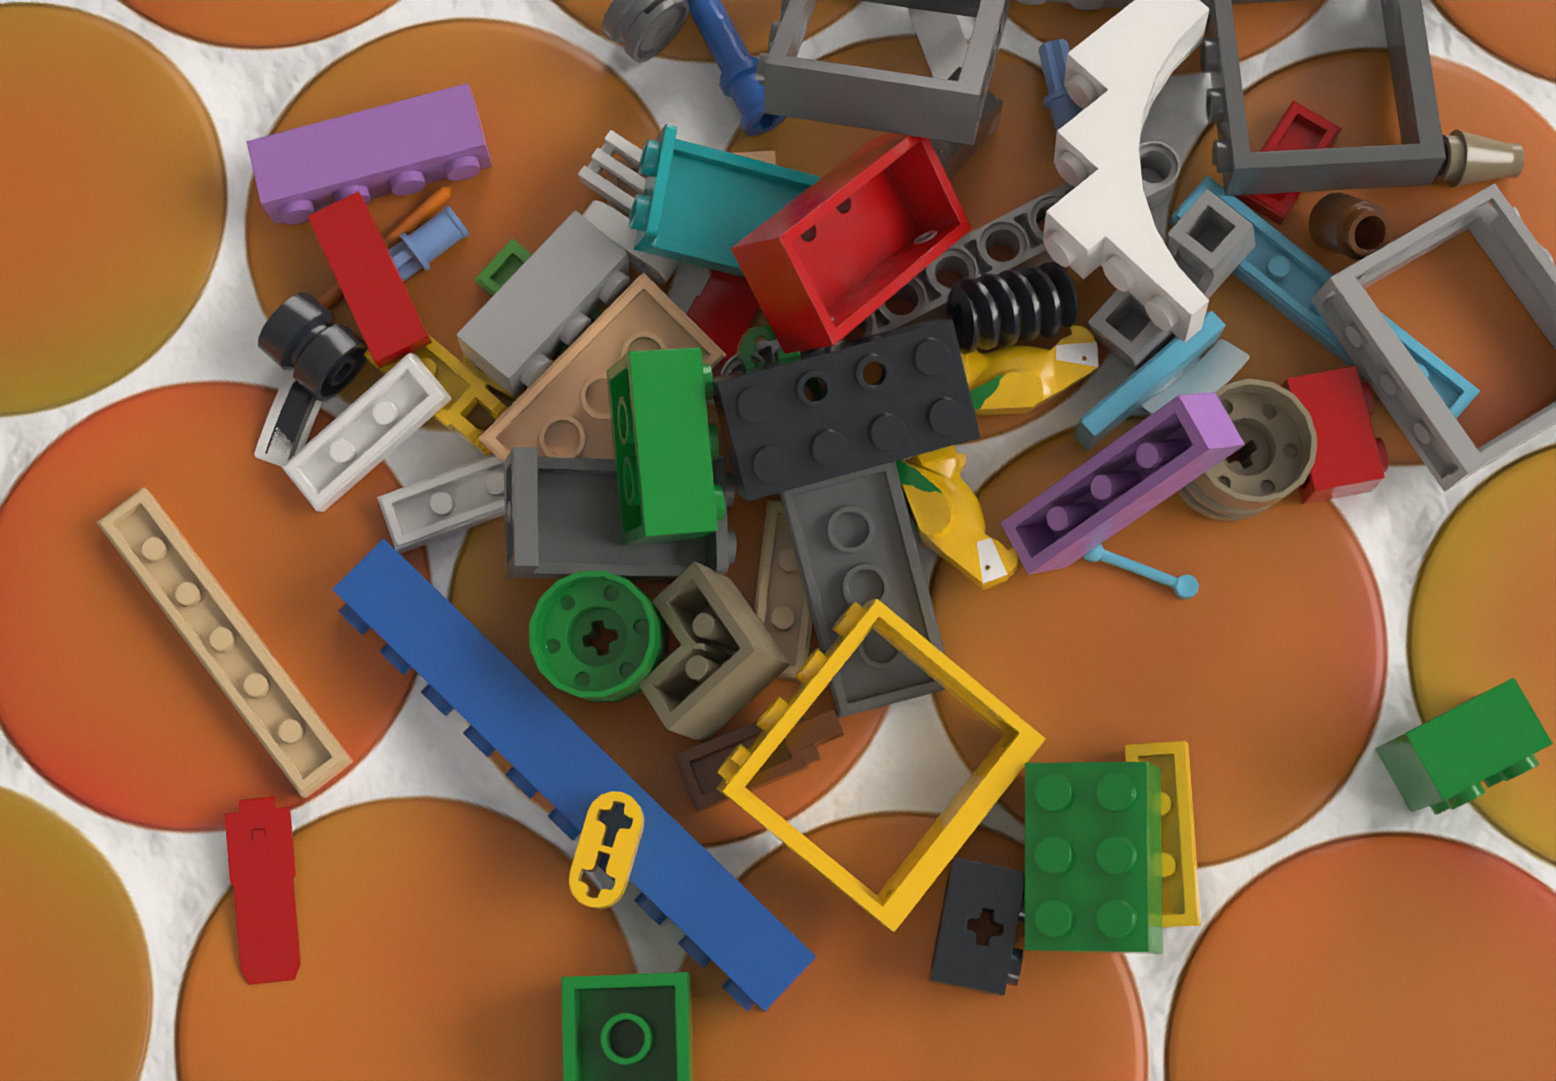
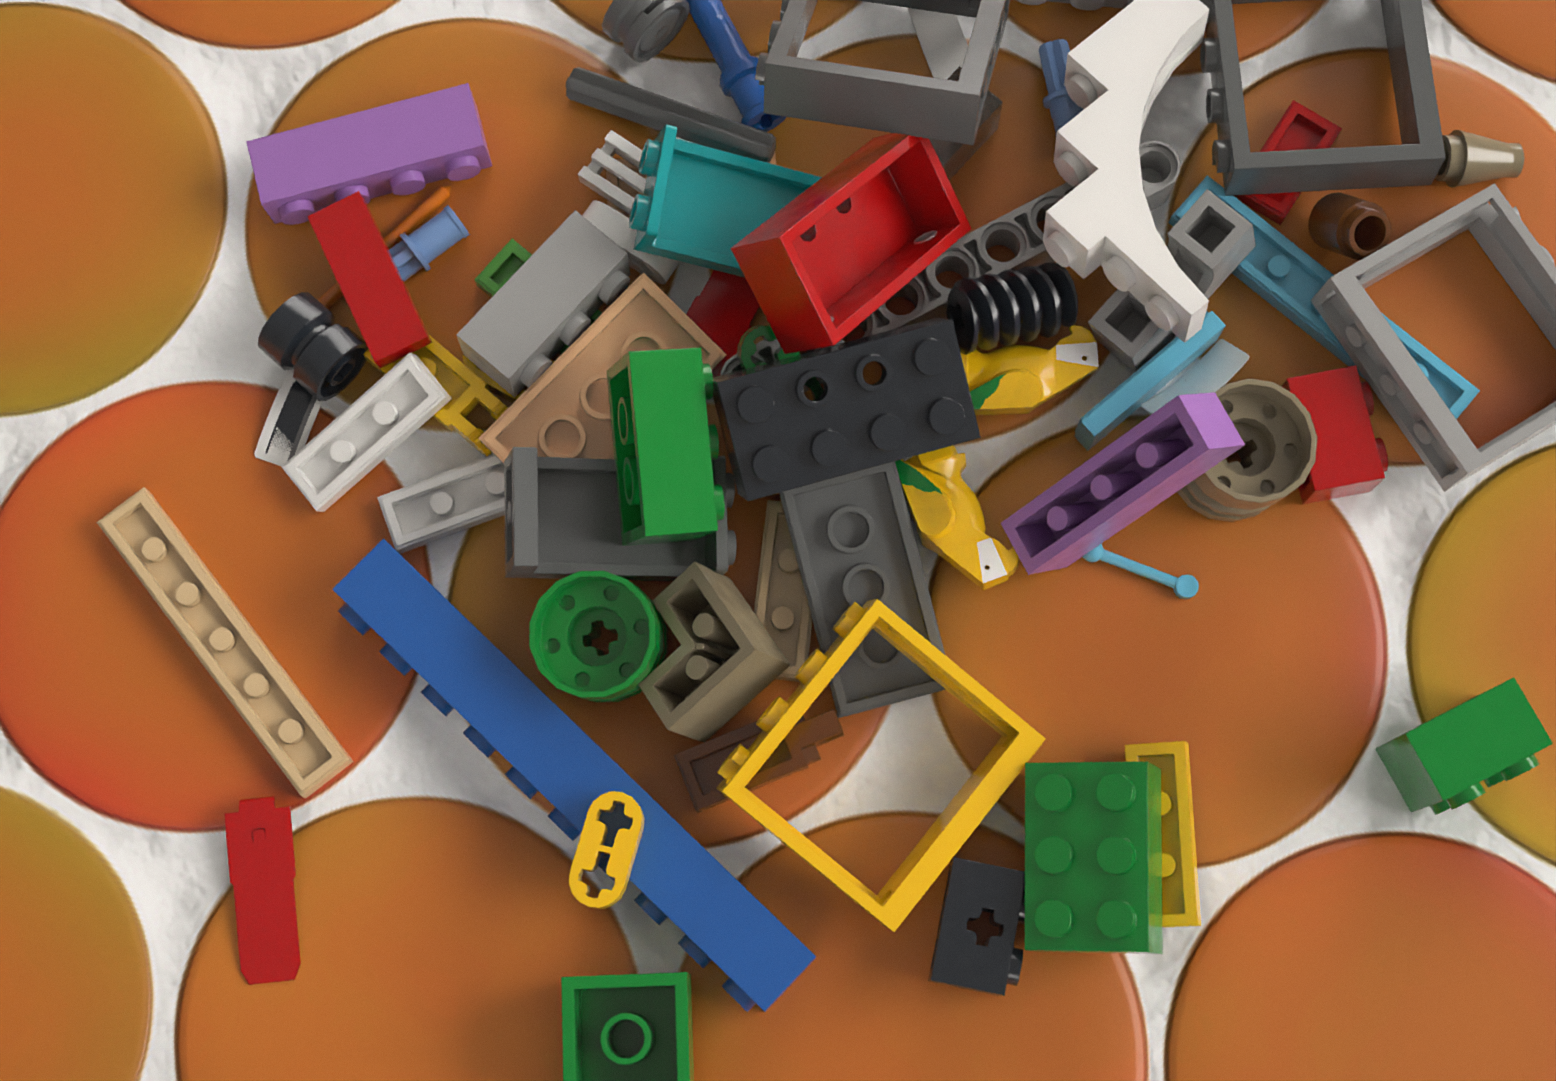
(656, 111): none -> dark grey axle

